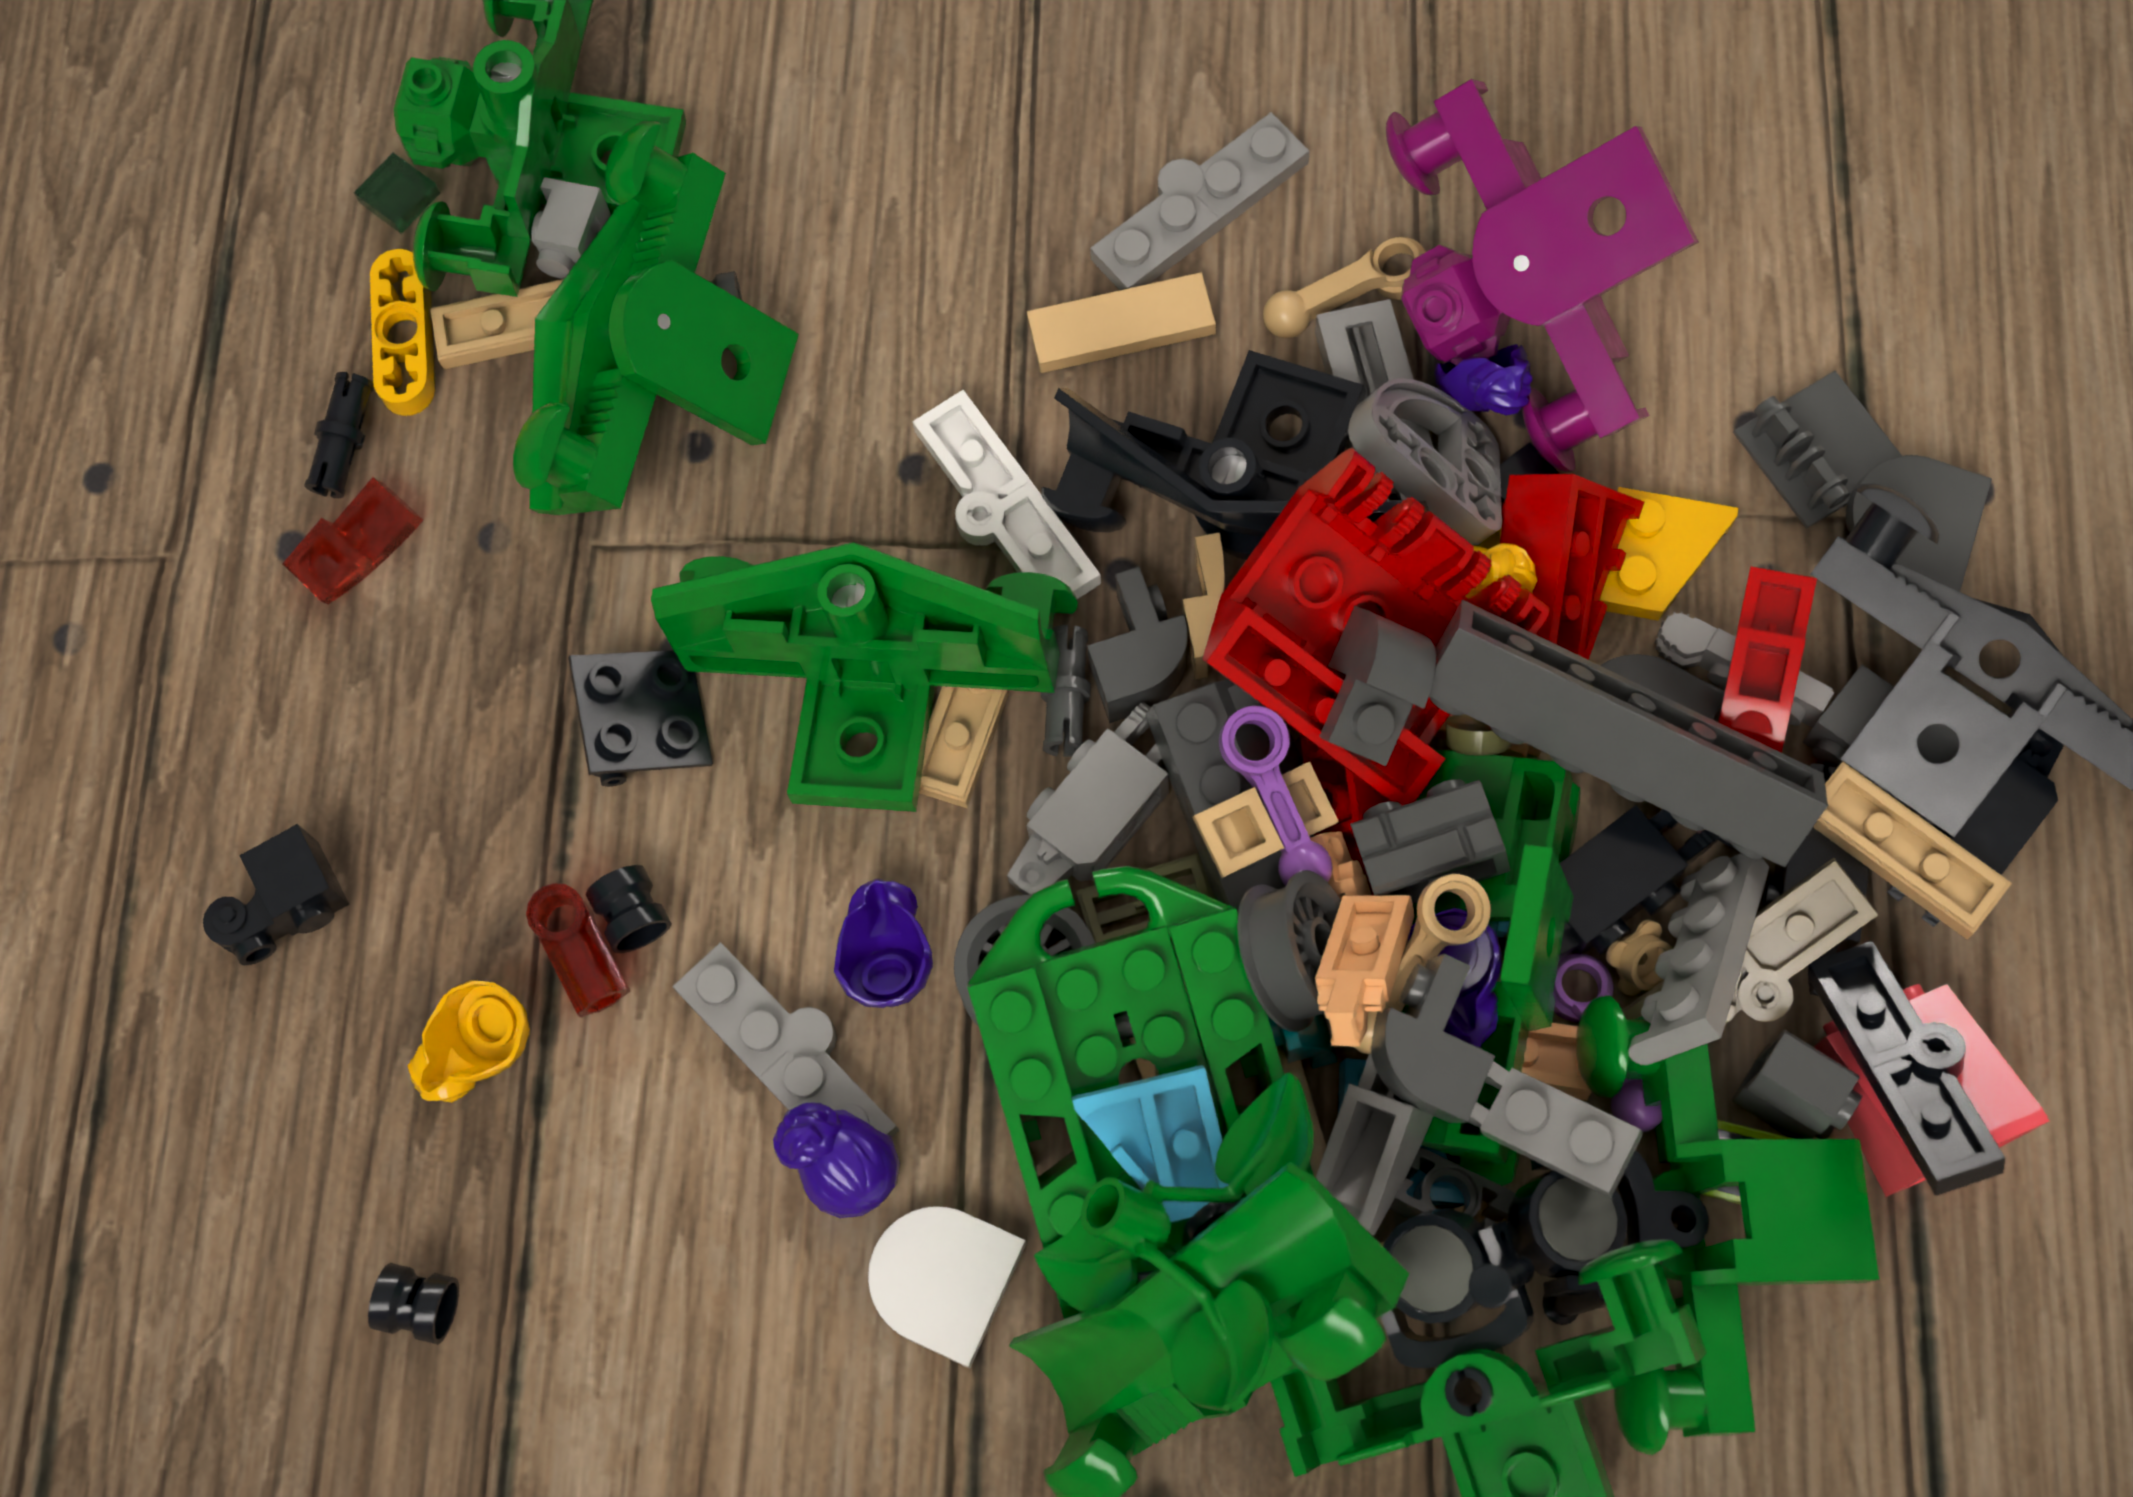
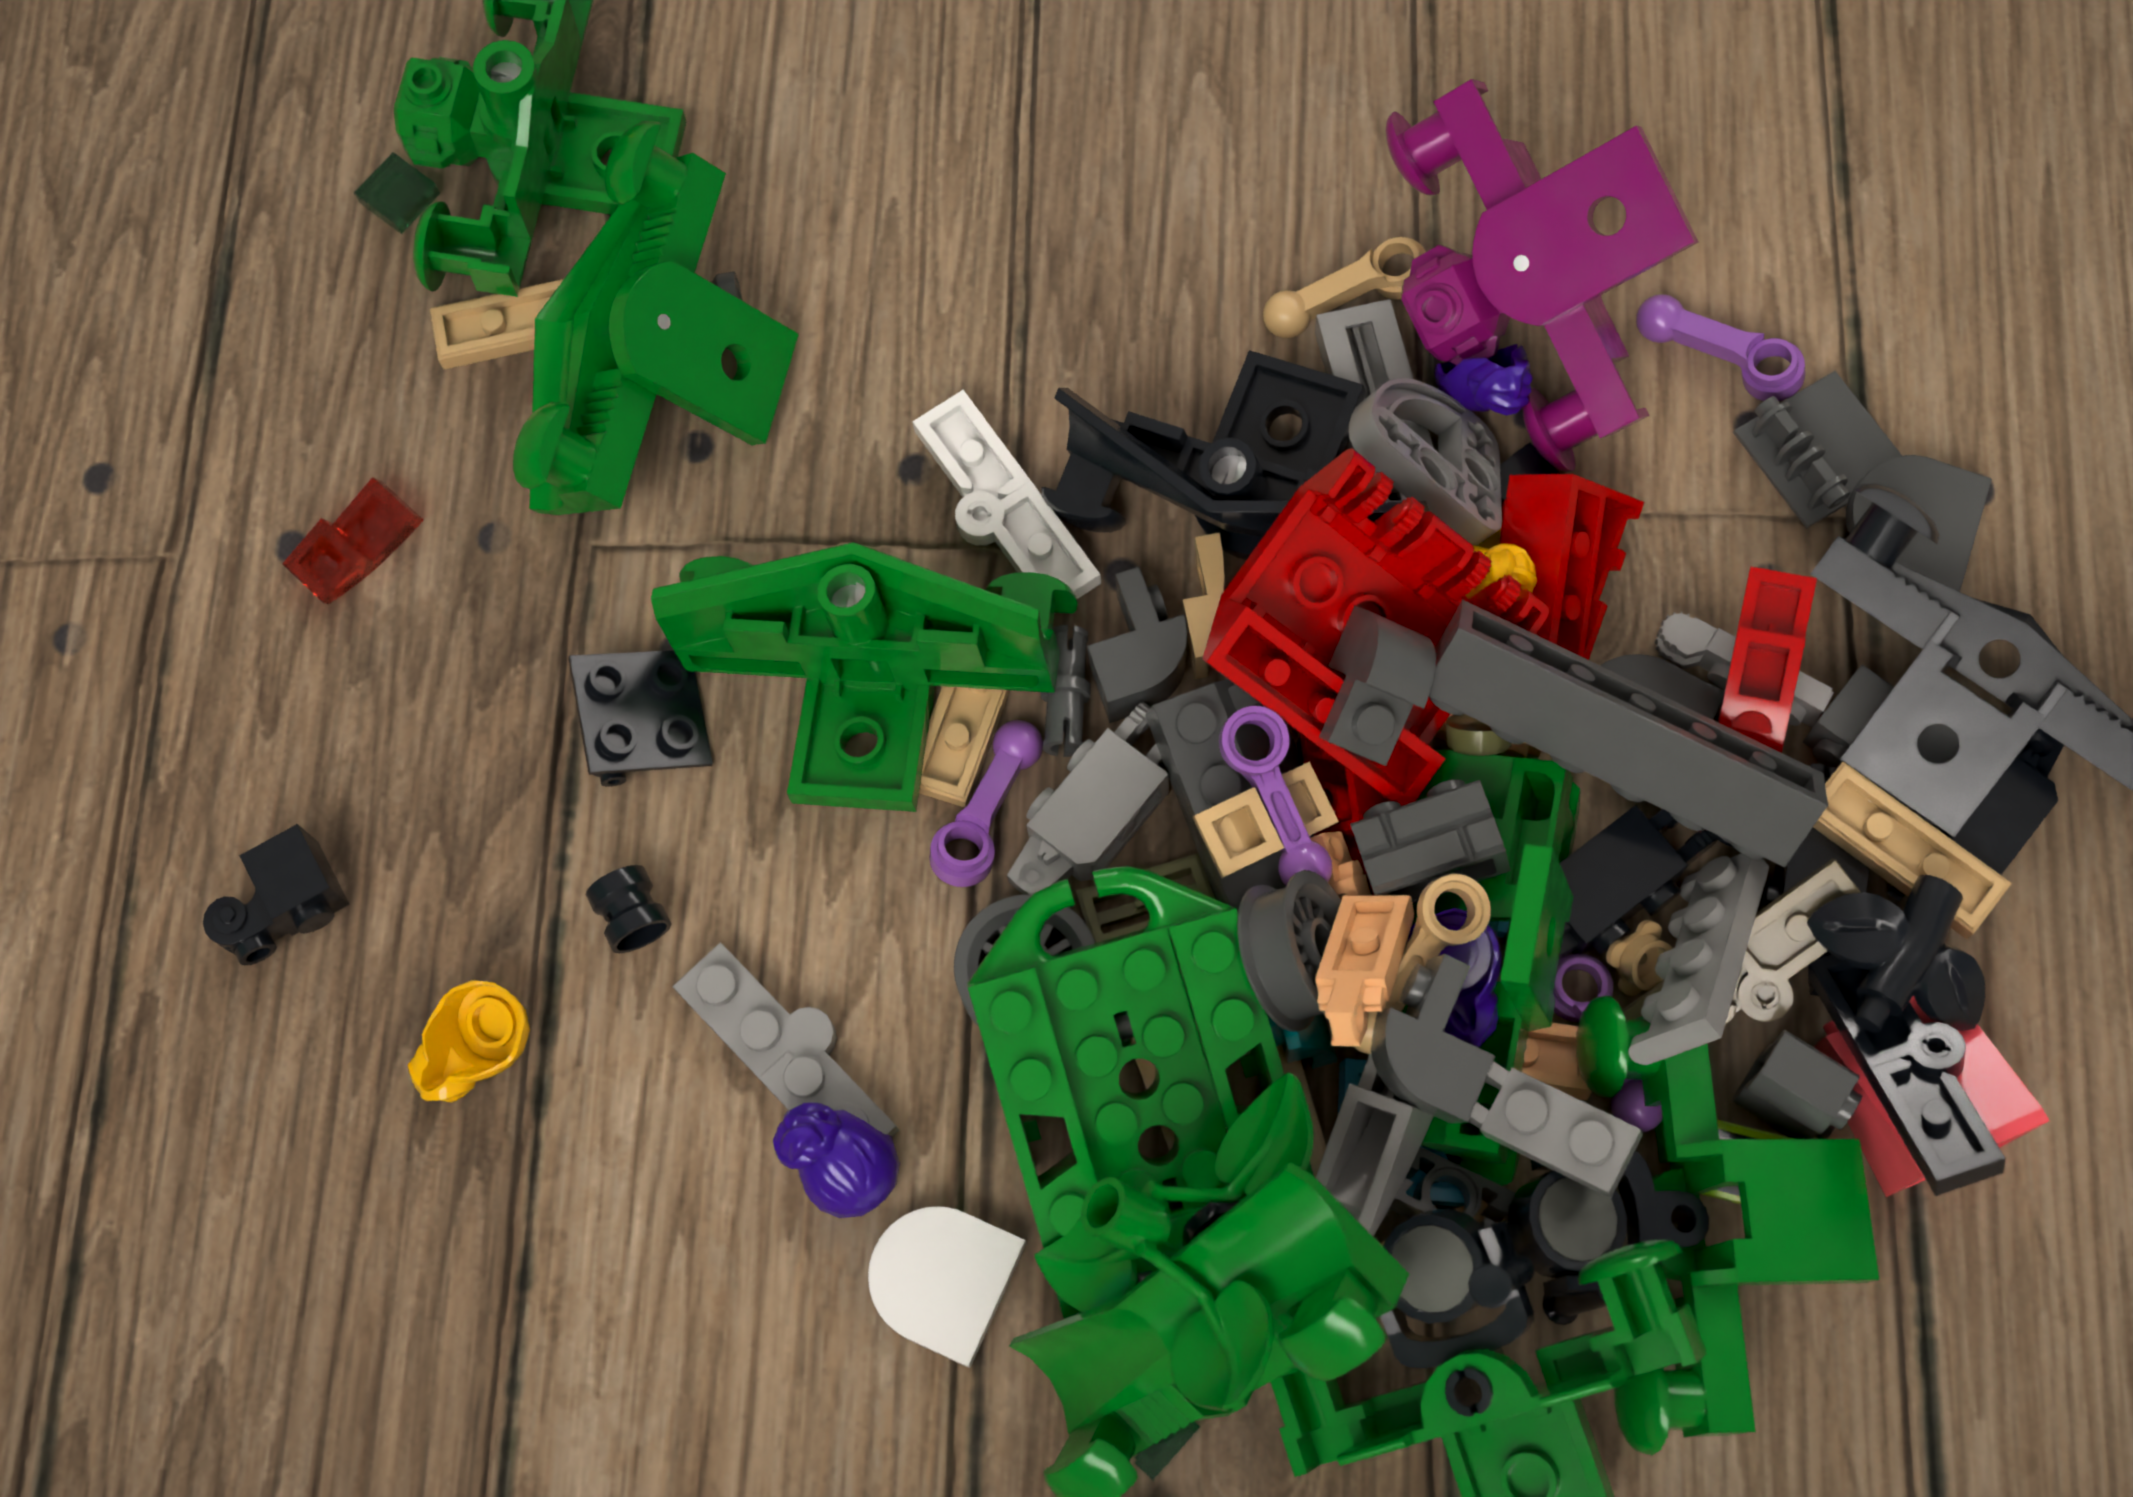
(339, 435): black pin -> none
(413, 1303): black wheel -> none
(416, 352): yellow beam -> none
(567, 224): light grey brick -> none
(577, 953): clear red piece -> none
(882, 946): dark purple hair -> none
(1016, 748): none -> medium lavender piece
(1121, 322): tan tile -> none
(1158, 1457): none -> clear green tile
(1160, 1131): medium azure wing -> none
(1199, 203): light grey hinge -> none
(1663, 552): yellow wing -> none
(1664, 319): none -> medium lavender piece
(1904, 954): none -> black plant

